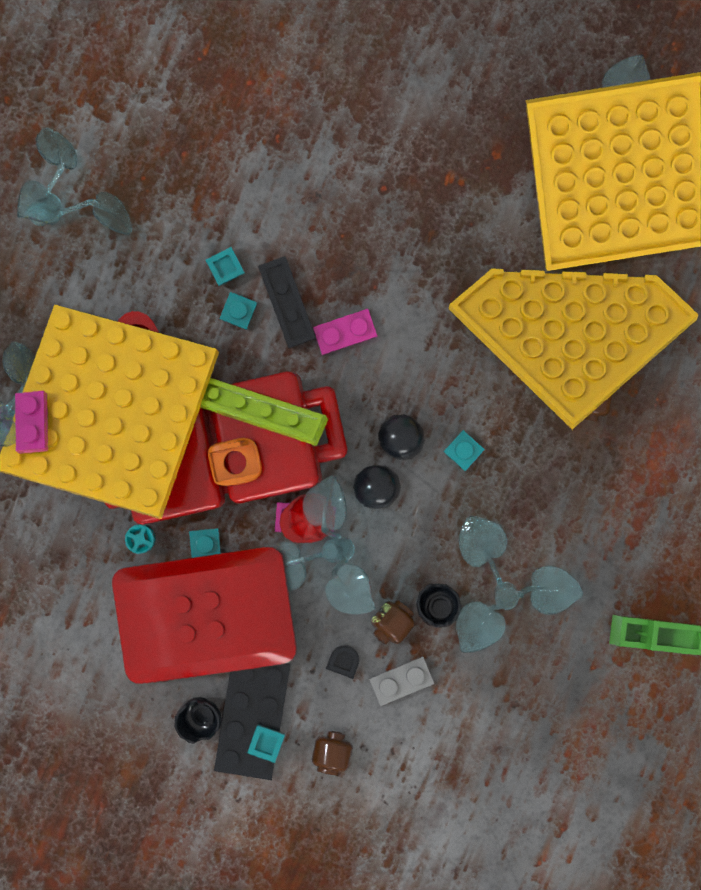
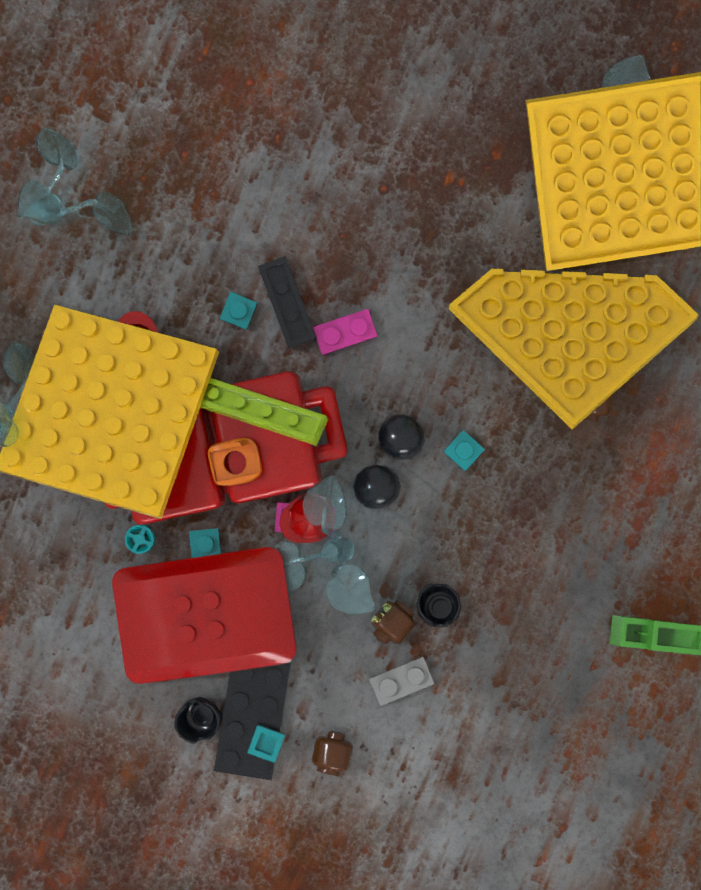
(31, 422): dark pink plate -> none
(225, 266): teal plate -> none
(344, 661): black tile -> none
(481, 626): clear light blue plant -> none

